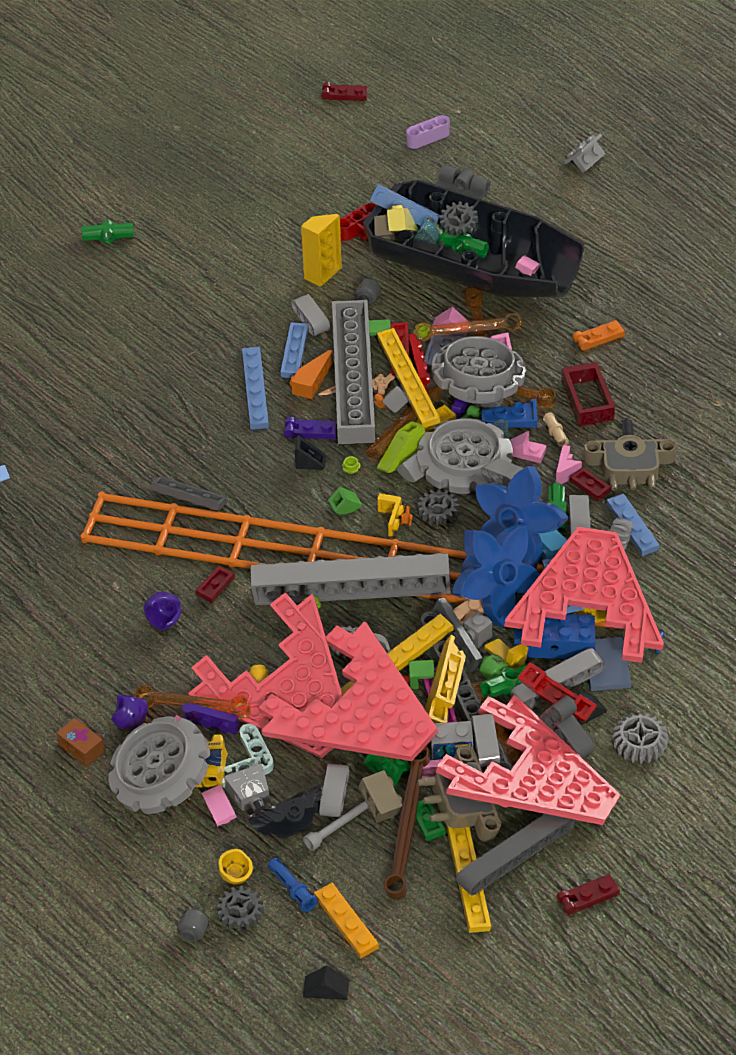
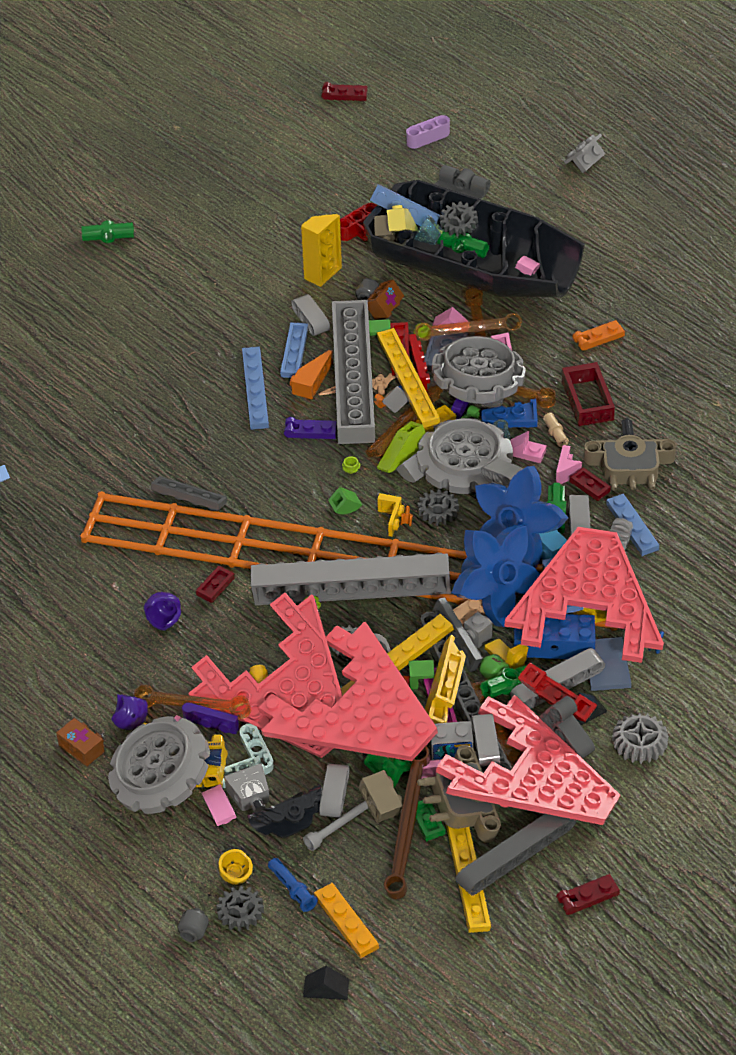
(308, 456): black slope -> none
(384, 299): none -> dark orange brick

